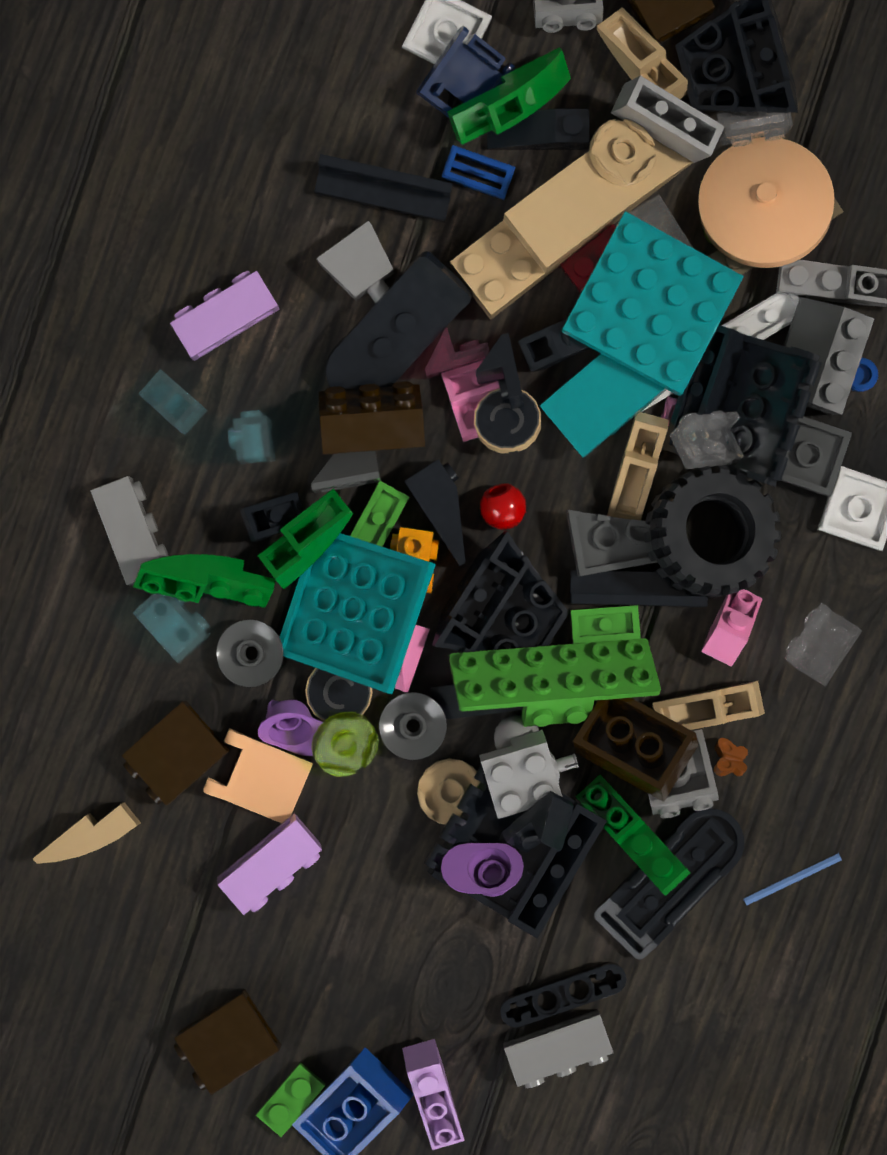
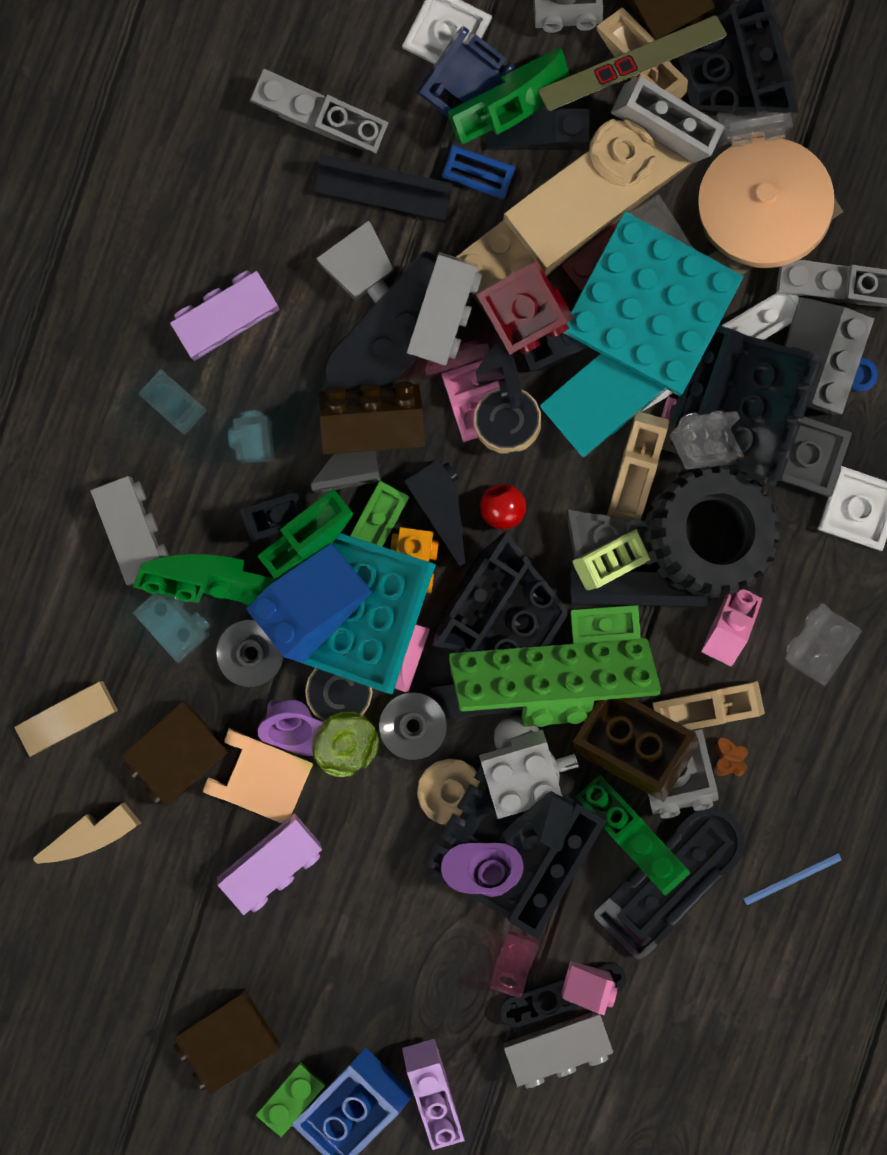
(66, 718): none -> tan slope
(309, 603): none -> blue slope
(318, 112): none -> light grey slope
(444, 309): none -> light grey brick
(514, 962): none -> clear pink bracket
(525, 308): none -> dark red plate
(589, 988): none -> bright pink slope
(592, 570): none -> yellowish green slope
(632, 63): none -> olive sticker

